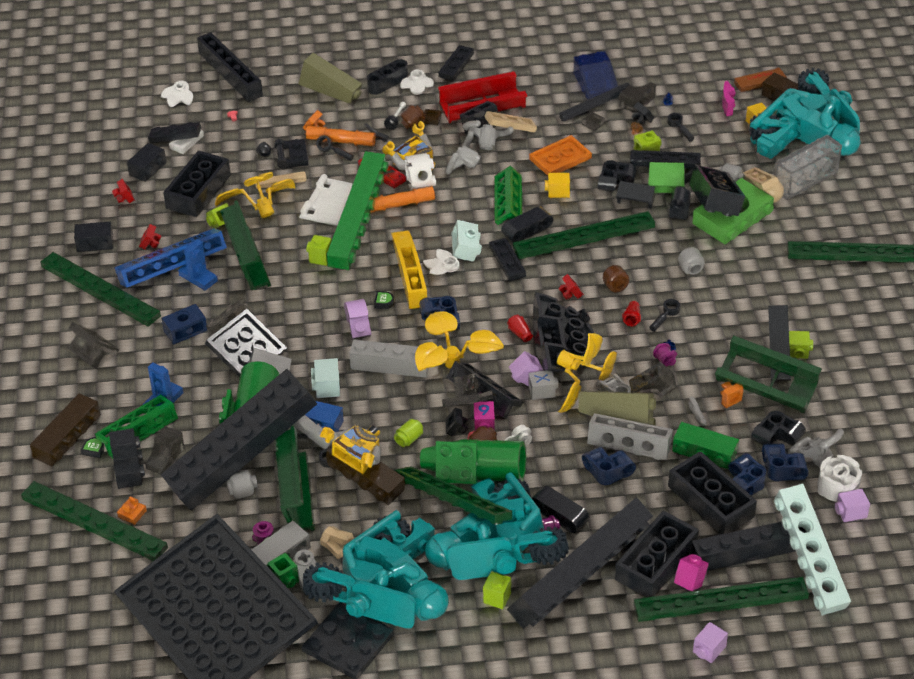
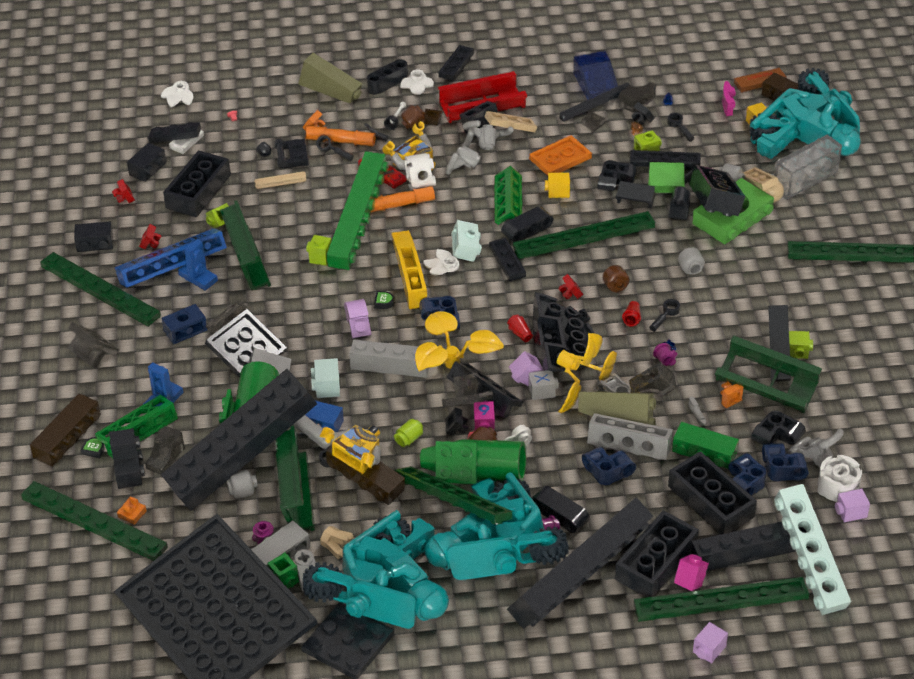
(230, 67): black brick -> none
(263, 204): yellow plant -> none
(327, 202): white window -> none
(497, 590): lime brick -> none

